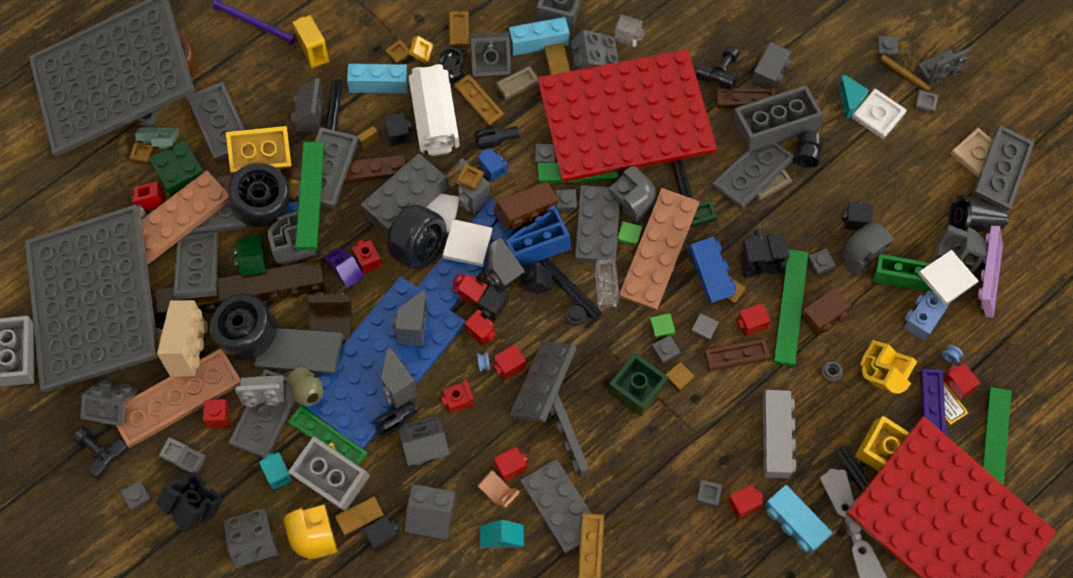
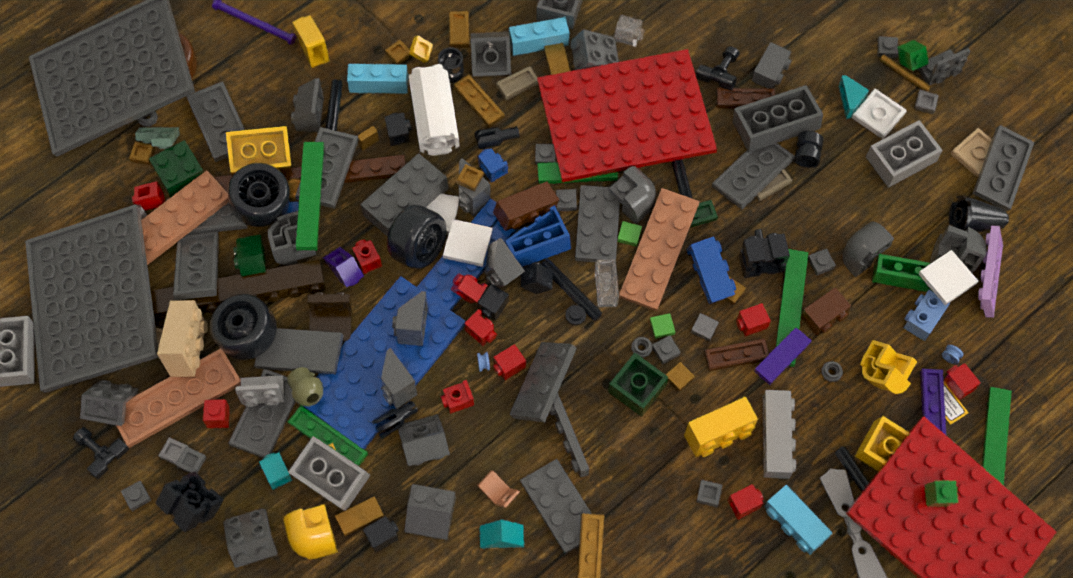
(511, 464): red brick -> none
(644, 342): none -> dark grey plate
(721, 427): none -> yellow brick
(782, 356): none -> dark purple tile
(857, 215): black brick -> none
(903, 153): none -> light grey brick
(913, 55): none -> green brick
(941, 493): none -> green brick

